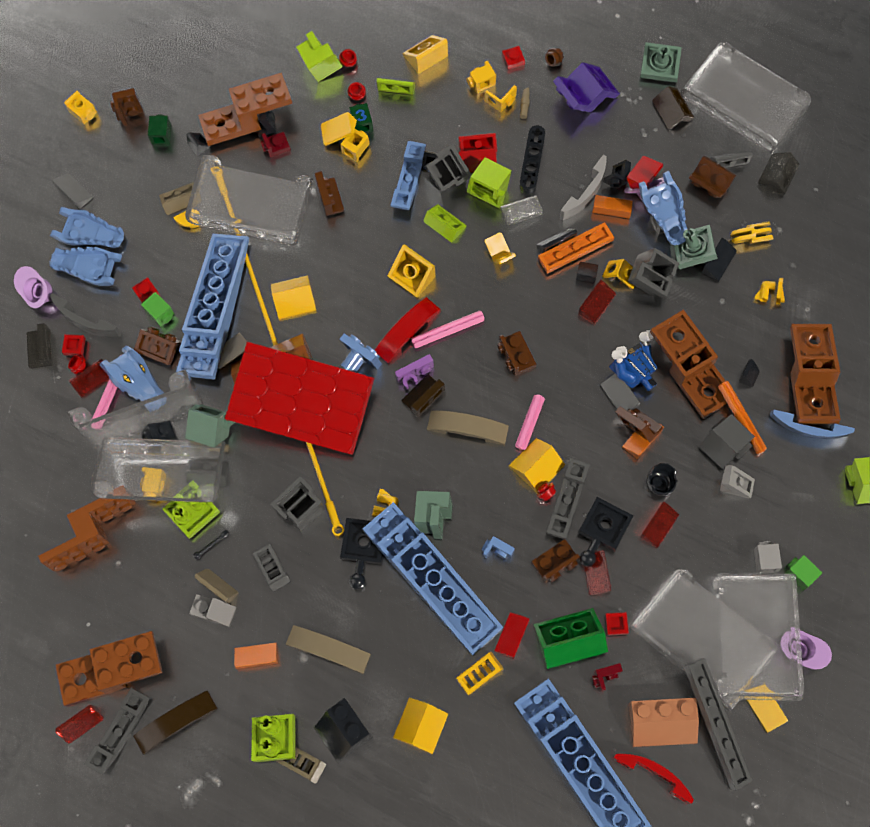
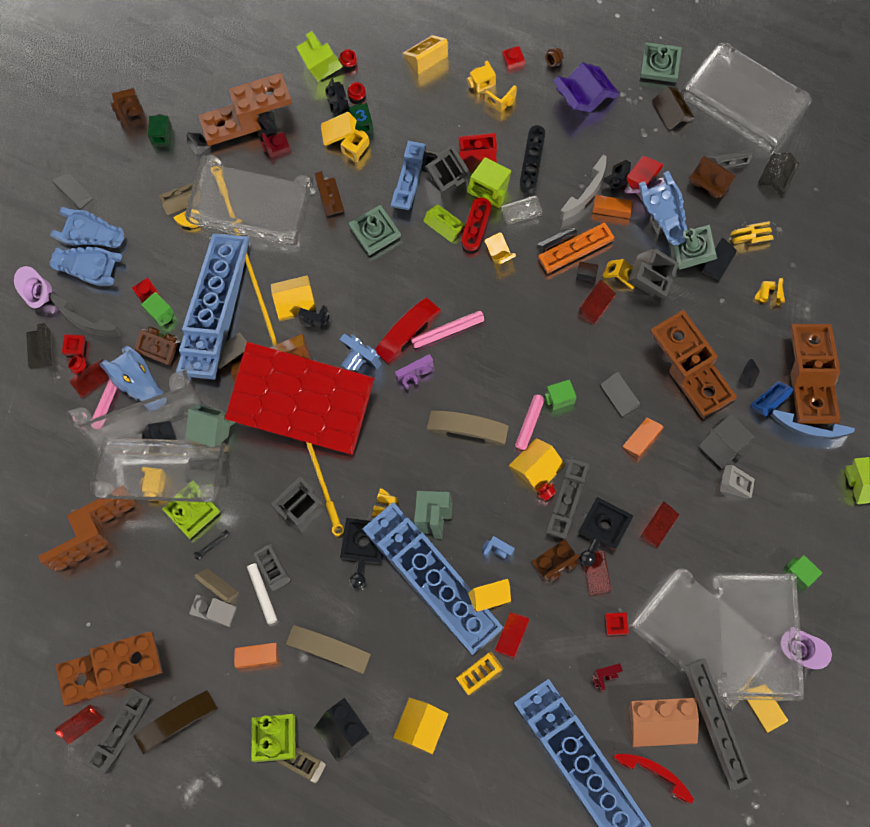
(80, 107): yellow brick -> none
(262, 593): none -> white piece
(313, 319): none -> black bracket
(335, 93): none -> black hinge
(374, 230): none -> sand green plate
(395, 86): lime slope -> none
(412, 271): yellow slope -> none
(423, 395): dark brown panel -> none
(476, 217): none -> red plate
(490, 595): none -> yellow slope
(516, 352): reddish brown bracket -> none
(525, 101): dark tan piece -> none
(560, 395): none -> bright green brick
(571, 638): green slope -> none
(635, 364): blue torso -> none
(639, 423): reddish brown bracket -> none
(662, 479): black hair -> none
(741, 415): orange axle -> none
(767, 557): light grey brick -> none
(772, 398): none -> blue plate

